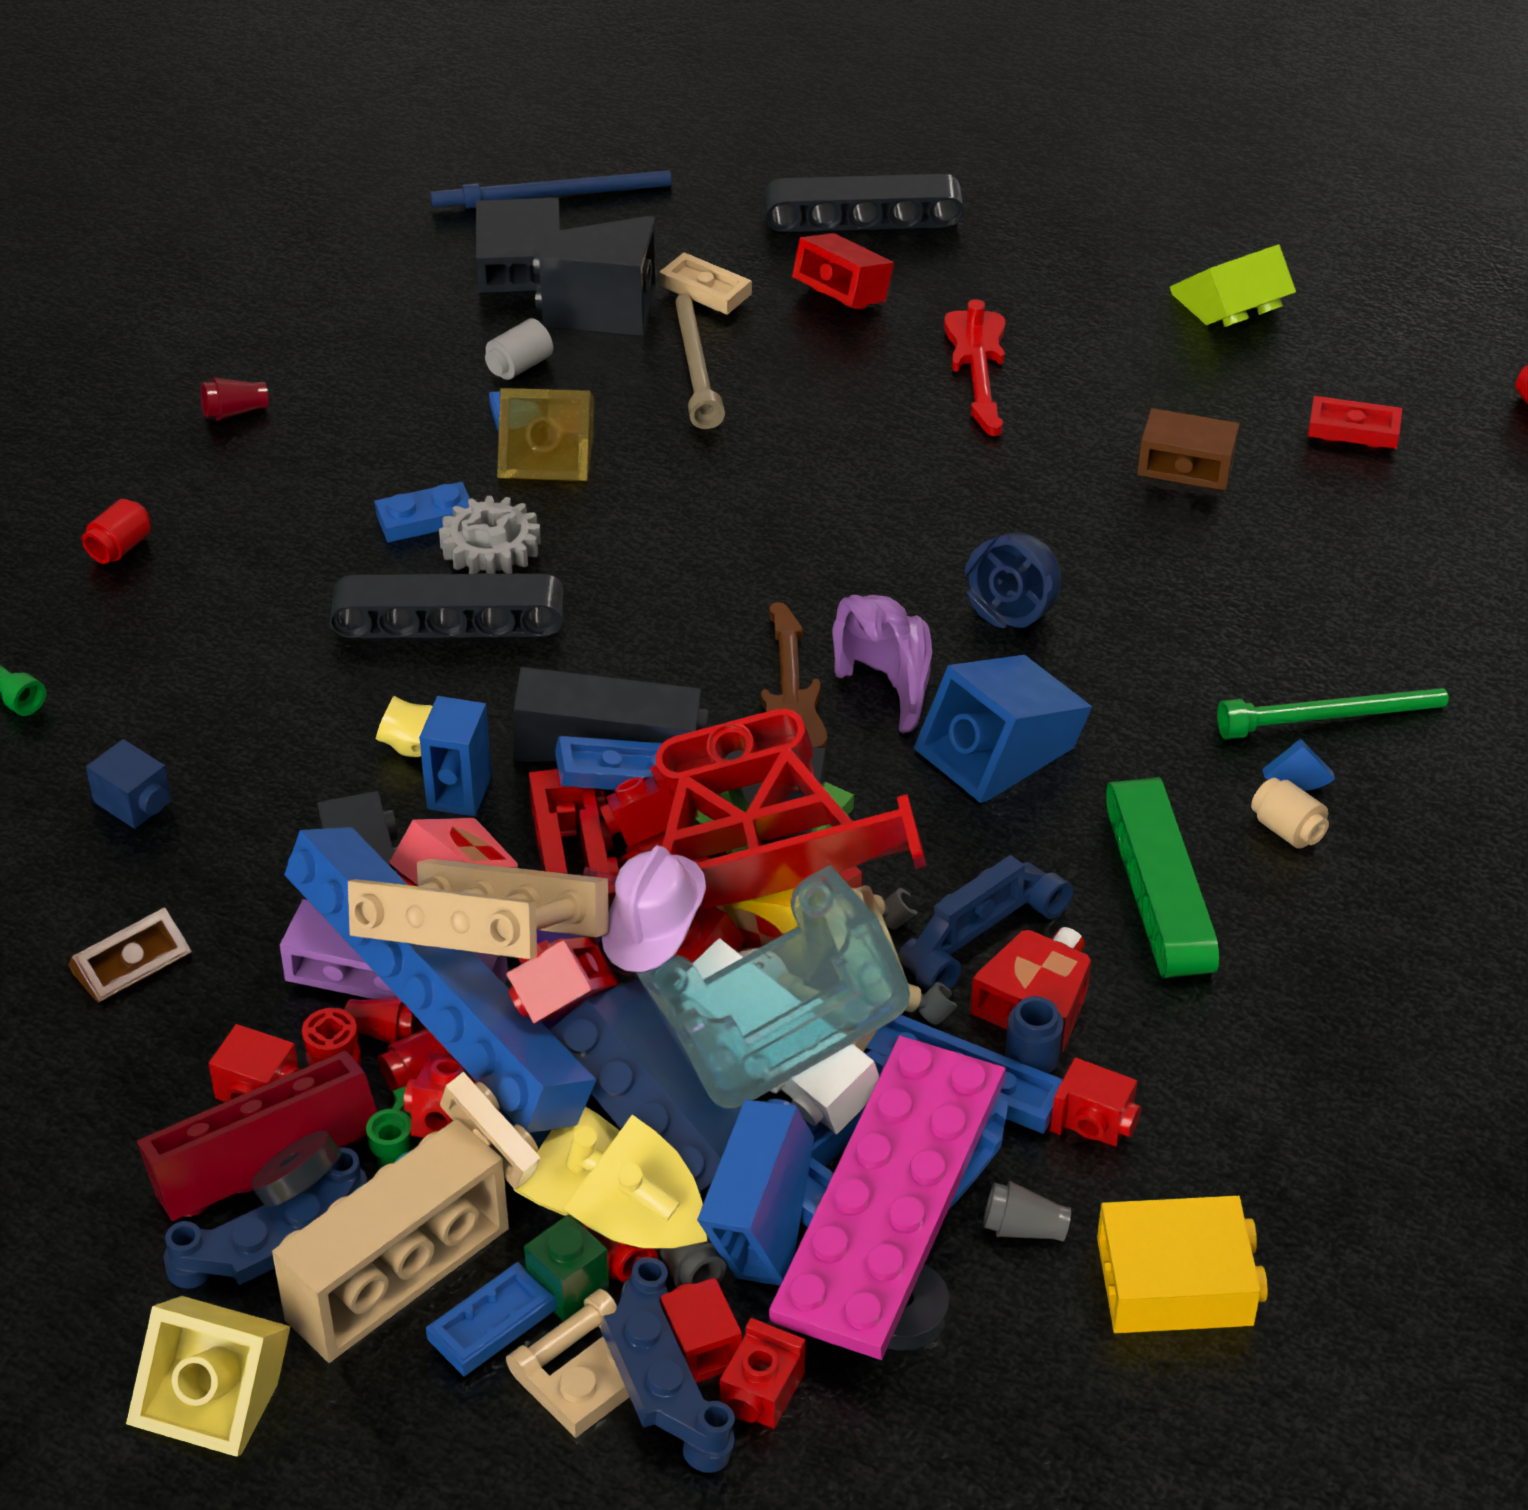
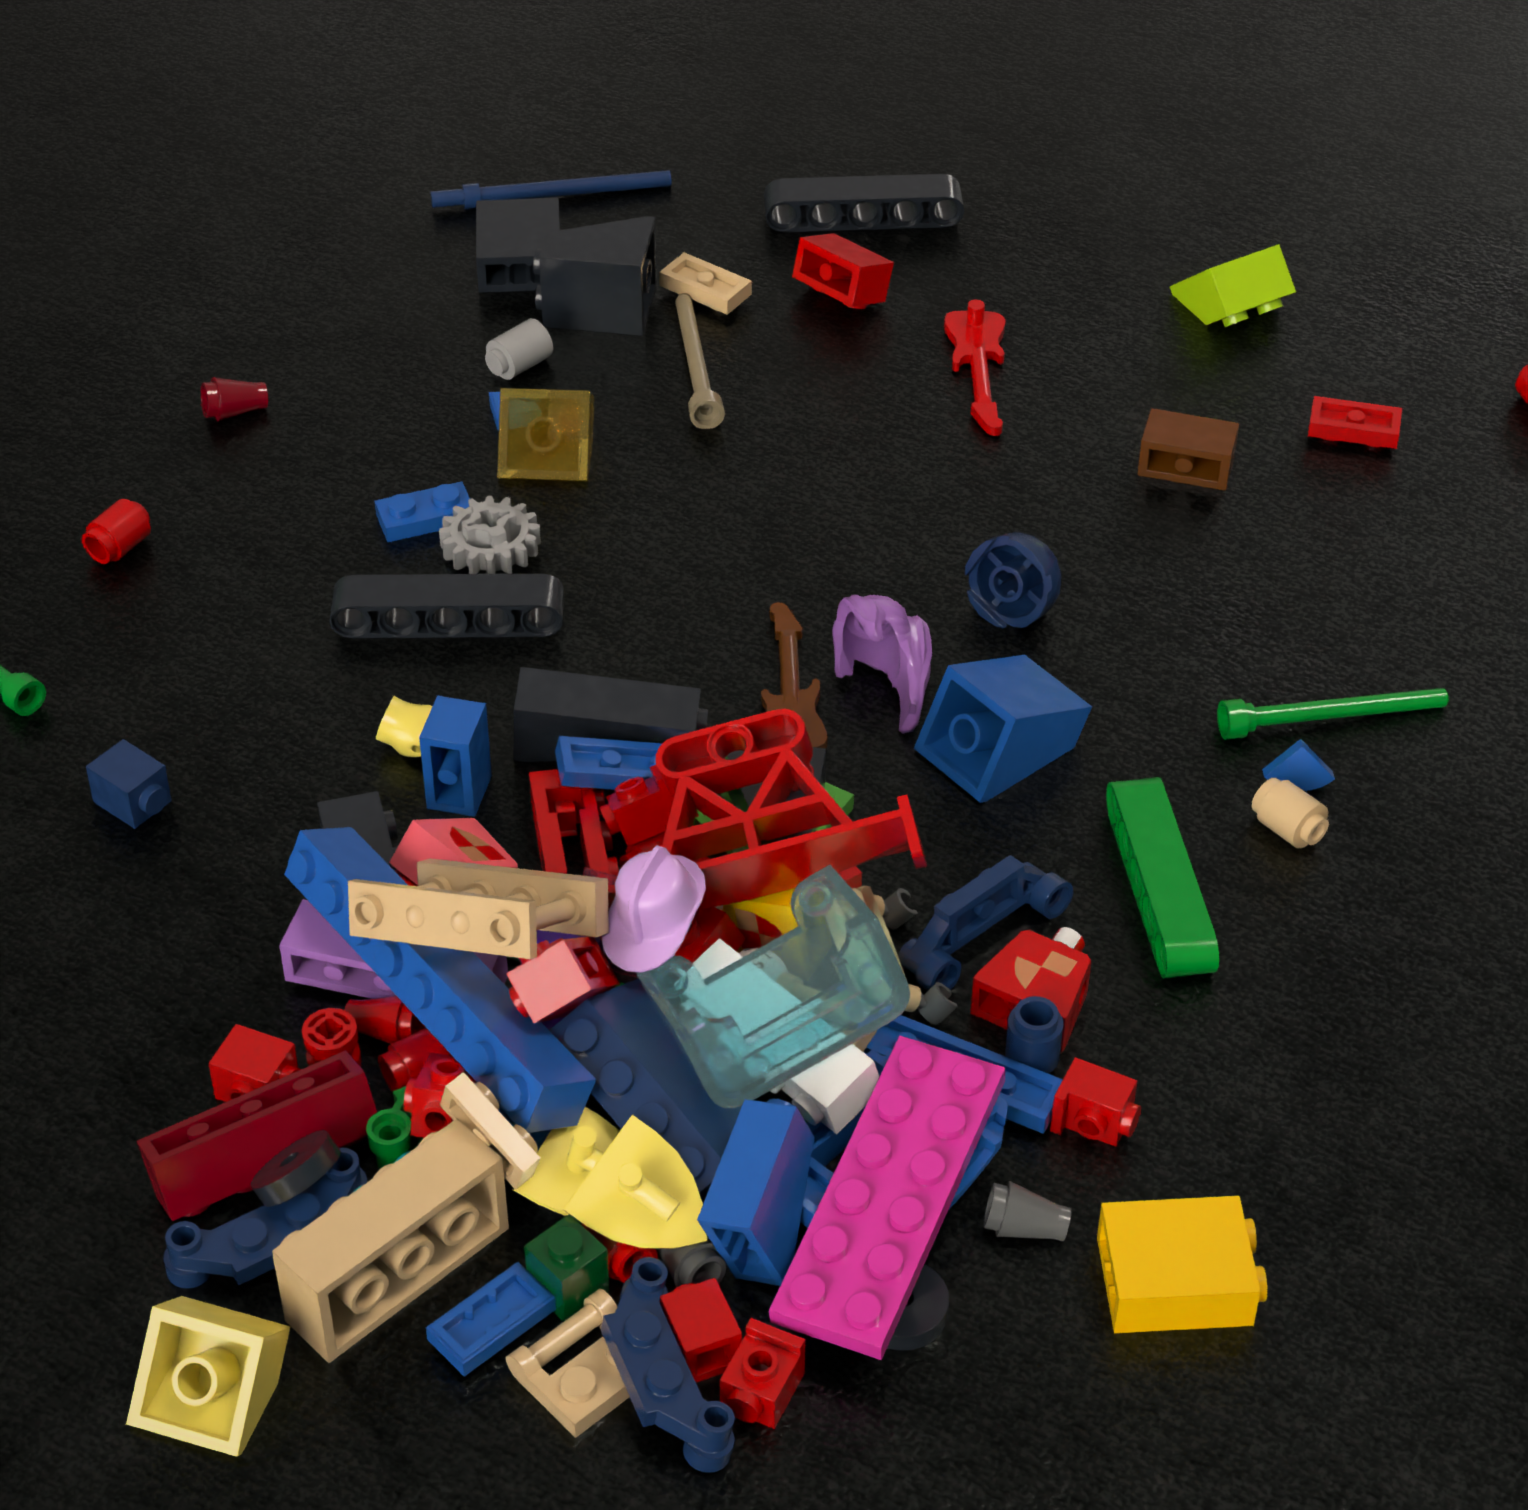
(129, 955): reddish brown slope -> none

